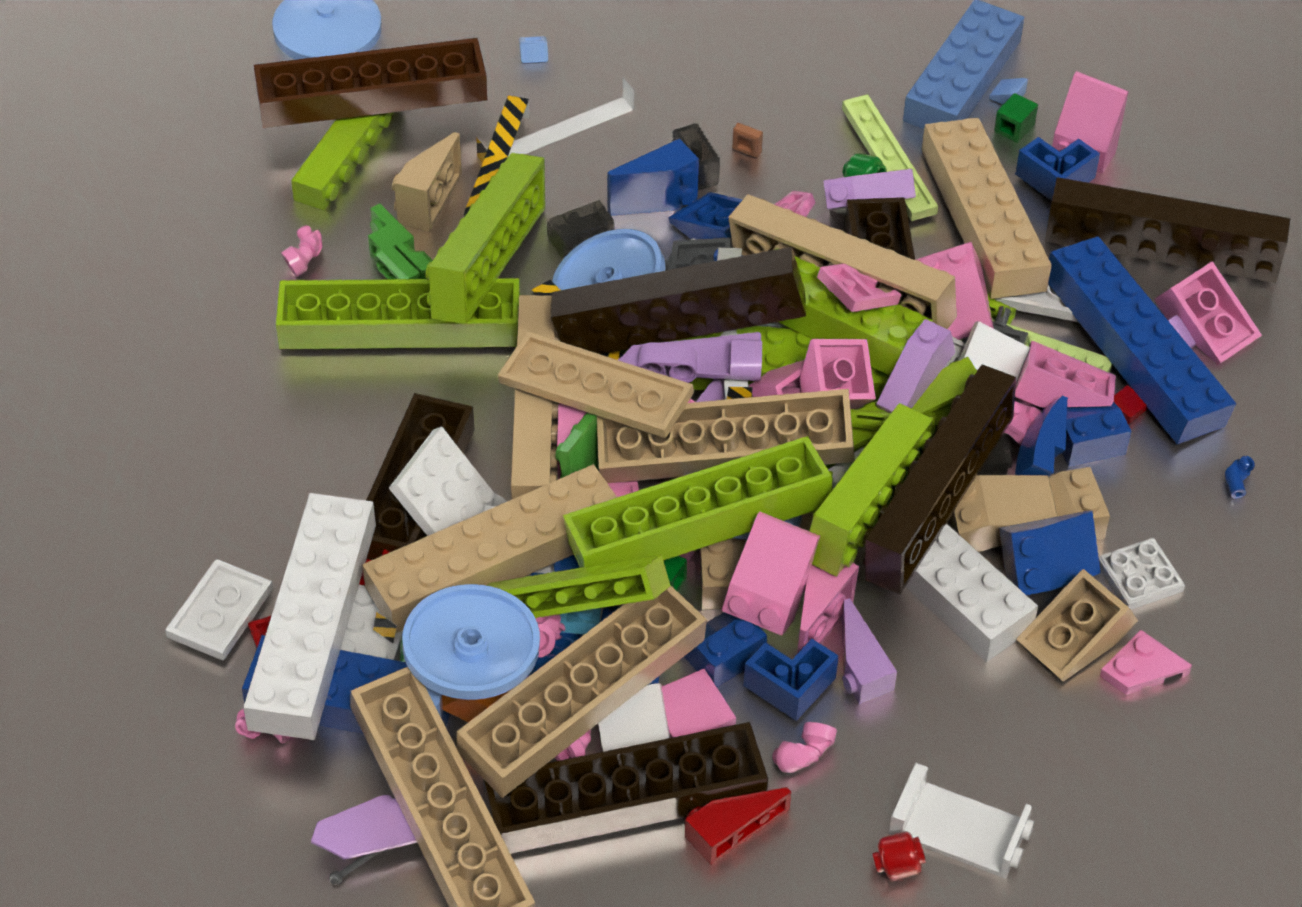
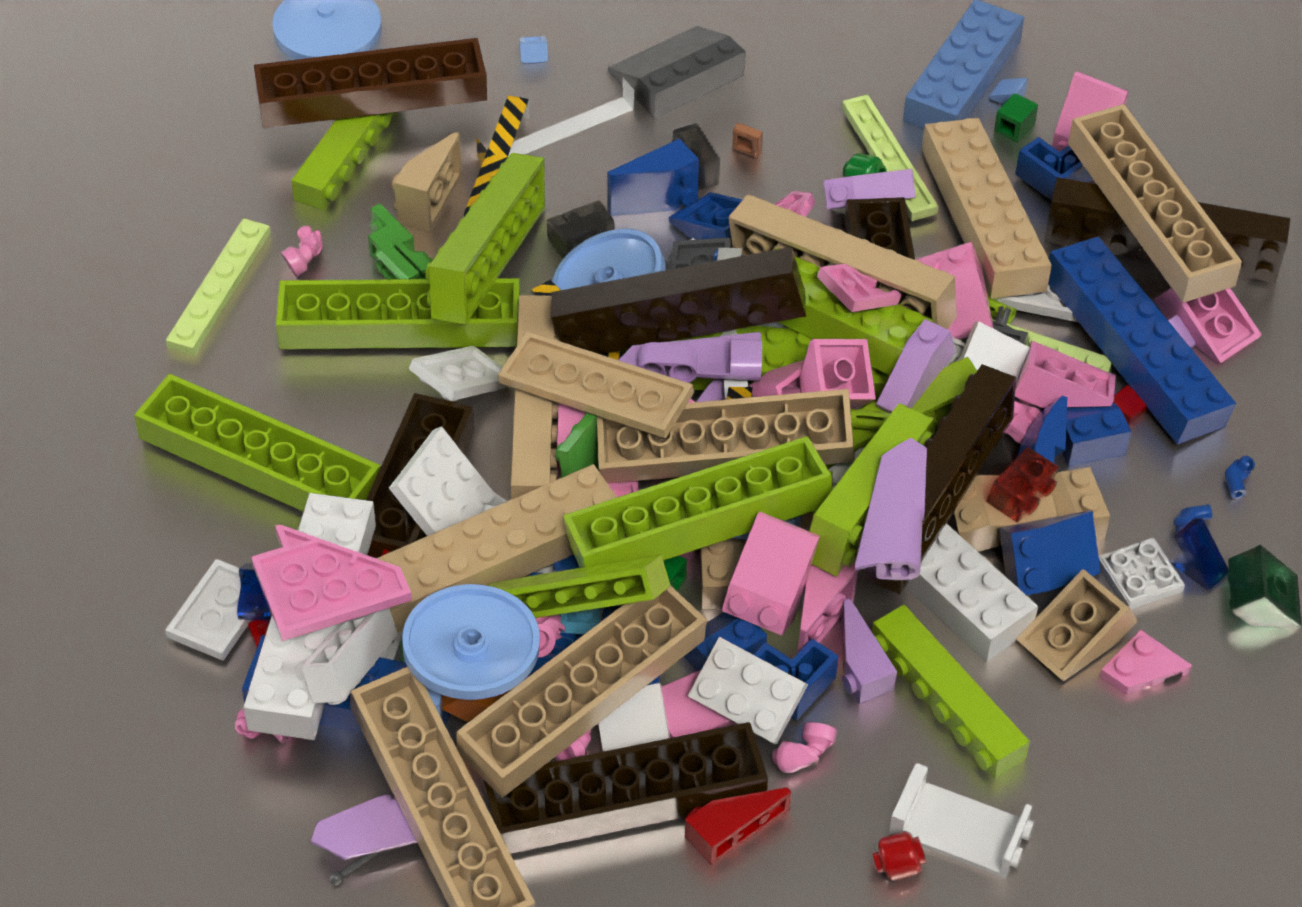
(218, 287): none -> yellowish green plate
(250, 446): none -> lime brick
(252, 602): none -> clear blue slope
(323, 584): none -> bright pink wing
(348, 656): none -> white brick
(458, 373): none -> white plate
(681, 69): none -> dark grey slope
(748, 690): none -> white plate
(896, 514): none -> lavender panel
(950, 692): none -> lime brick
(1023, 484): none -> clear red brick
(1154, 203): none -> tan brick
(1190, 513): none -> blue arm
(1199, 555): none -> clear blue slope
(1263, 590): none -> clear green slope

